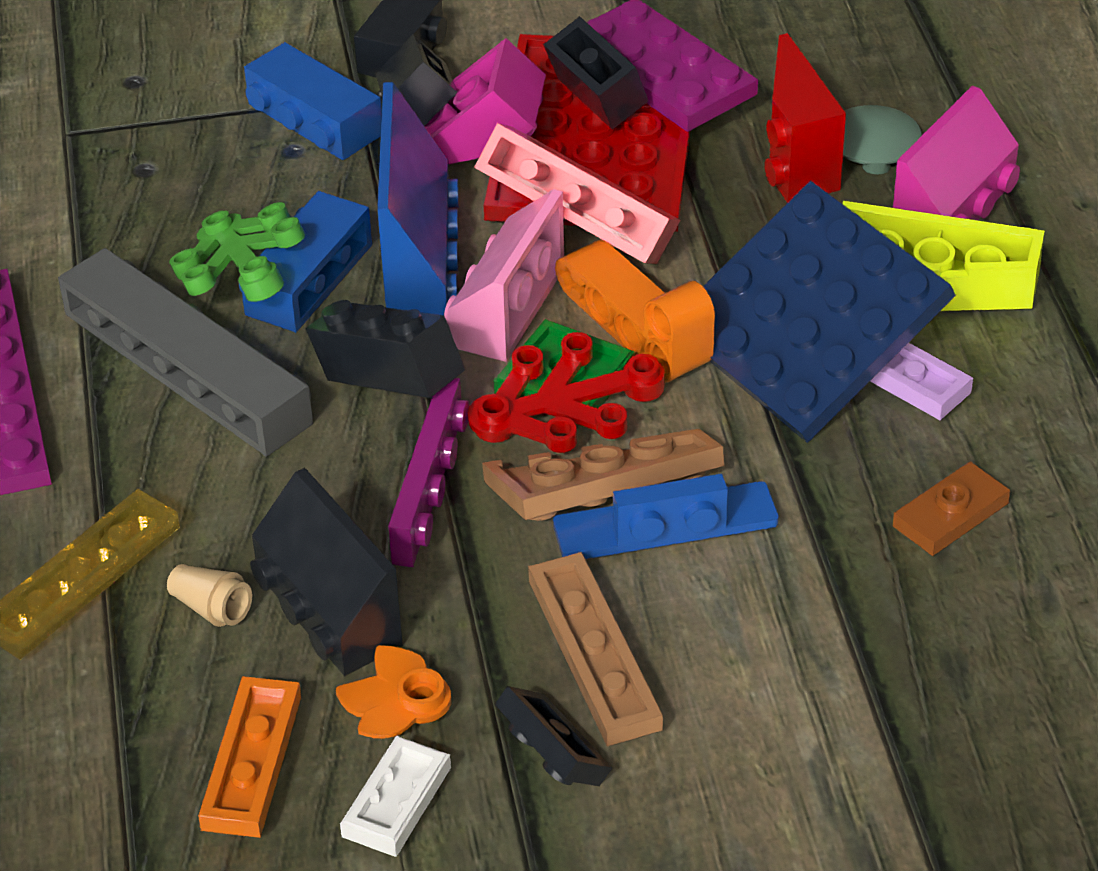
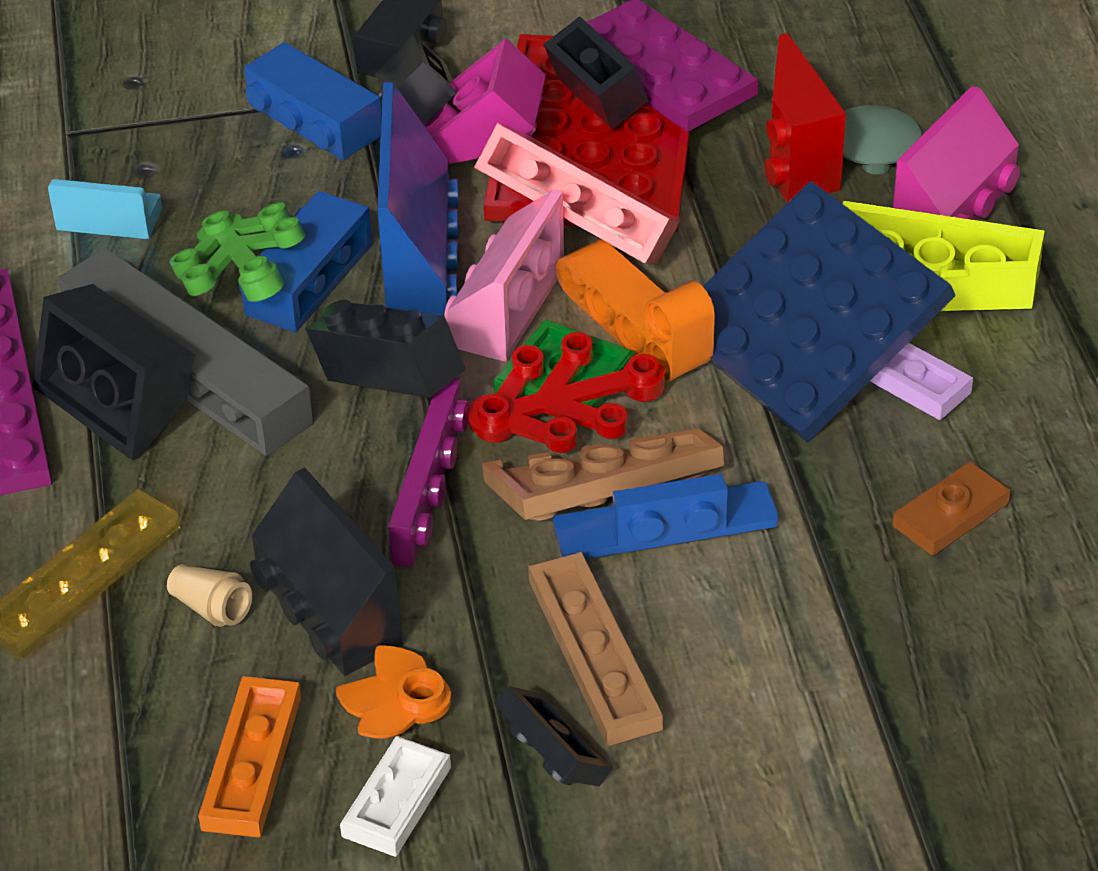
(104, 208): none -> medium azure panel
(110, 368): none -> black slope

